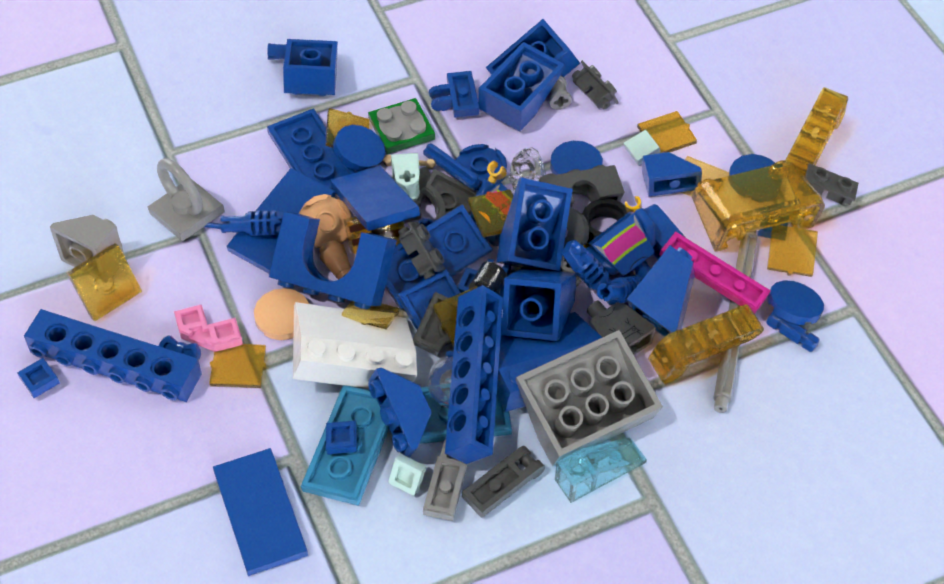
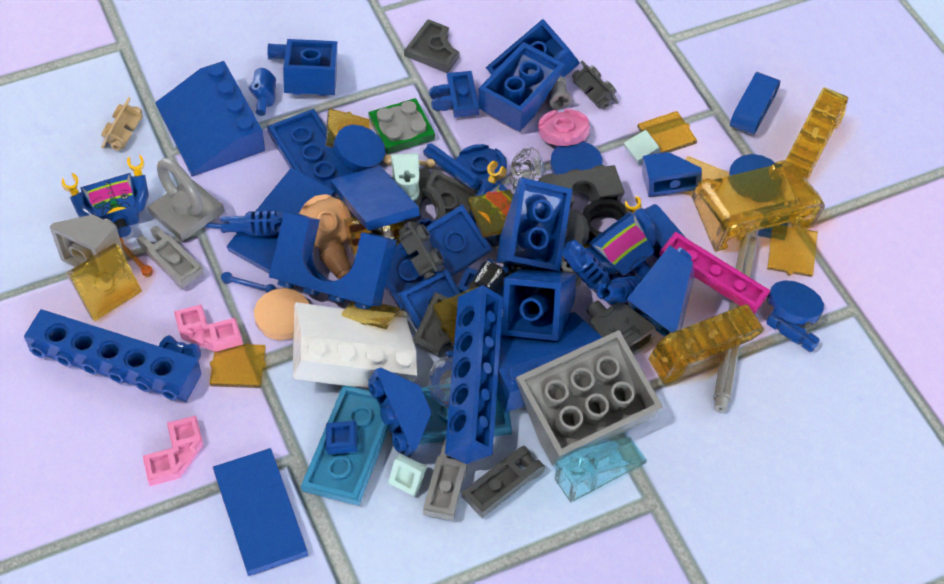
(38, 378): blue plate -> none
(113, 199): none -> torso
(124, 117): none -> tan hinge
(146, 270): none -> clear orange hinge
(171, 257): none -> light grey hinge
(173, 462): none -> bright pink tile
(210, 120): none -> blue slope
(228, 278): none -> blue hinge
(263, 89): none -> blue piece
(432, 47): none -> dark grey tile
(564, 127): none -> bright pink tile
(755, 103): none -> blue beam
(839, 188): dark grey hinge -> none

